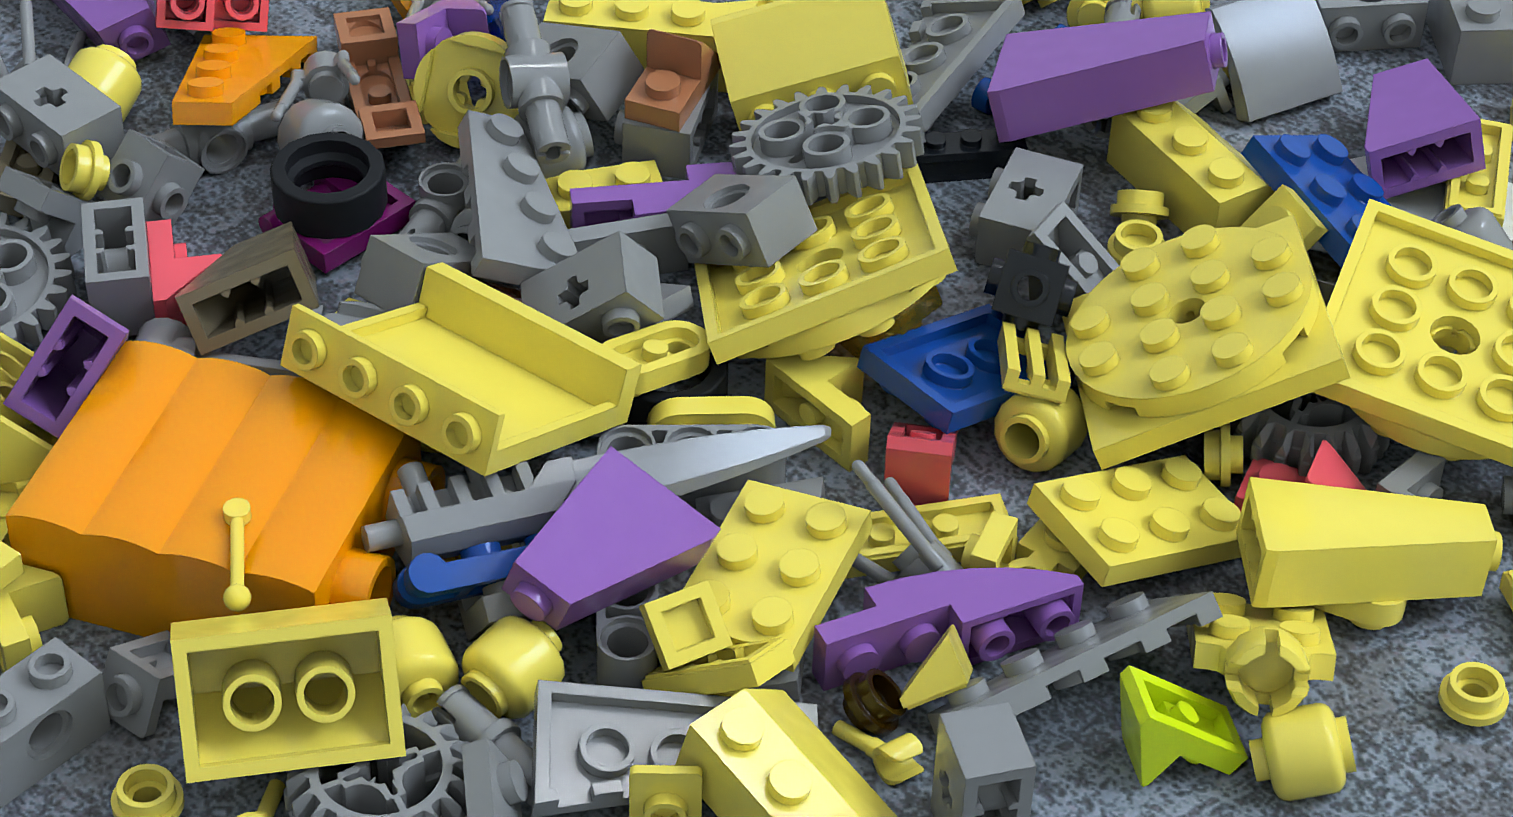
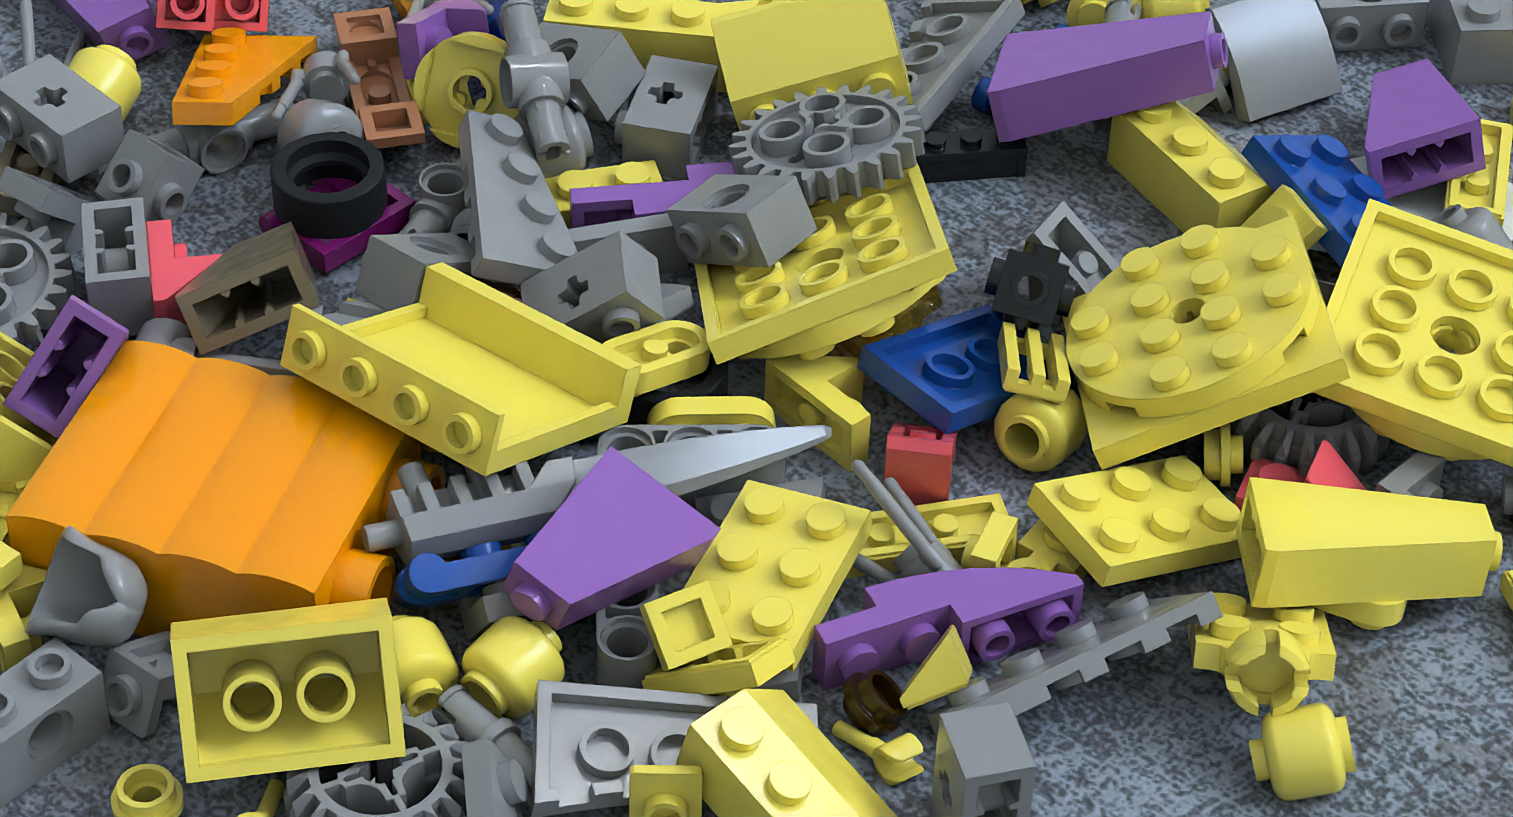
(84, 169): light yellow plate -> none
(88, 594): none -> light grey hair
(237, 514): light yellow hinge -> none
(672, 81): nougat slope -> none
(1020, 200): light grey brick -> none
(1133, 235): light yellow plate -> none
(1140, 205): light yellow plate -> none
(1171, 722): neon yellow slope -> none
(1474, 694): light yellow plate -> none

